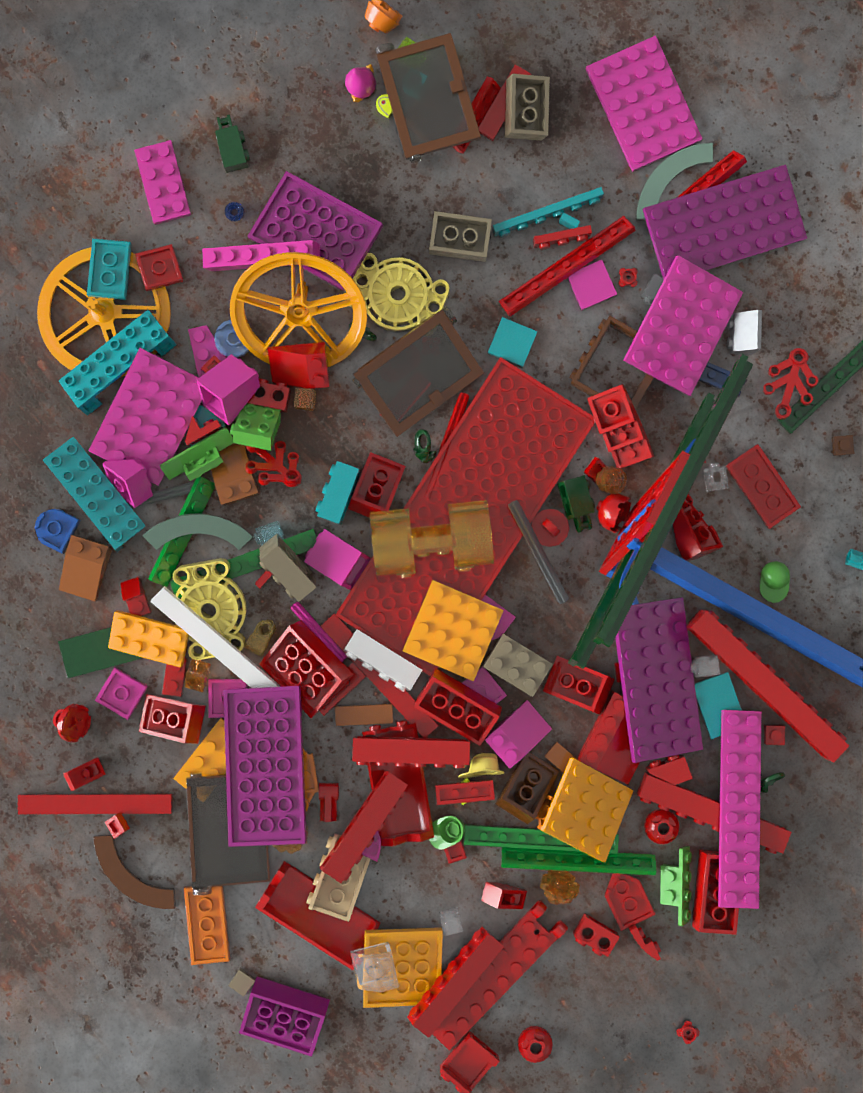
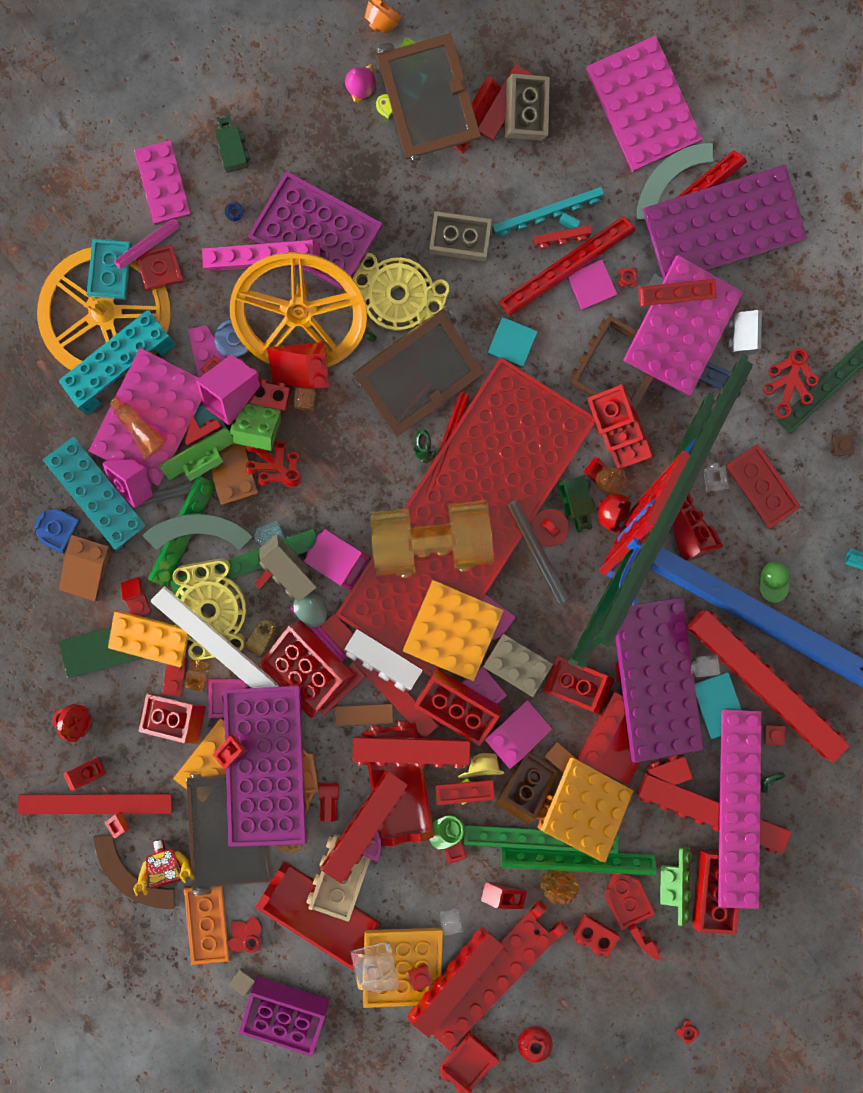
(121, 693): dark pink tile -> none
(146, 437): none -> clear orange piece
(147, 243): none -> dark pink axle
(162, 868): none -> torso
(230, 751): none -> red slope
(242, 933): none -> red plate
(311, 610): none -> sand green hat
(338, 492): teal brick -> none
(376, 485): red slope -> none
(420, 977): none -> red plate
(652, 822): red piece -> none
(677, 292): none -> red tile

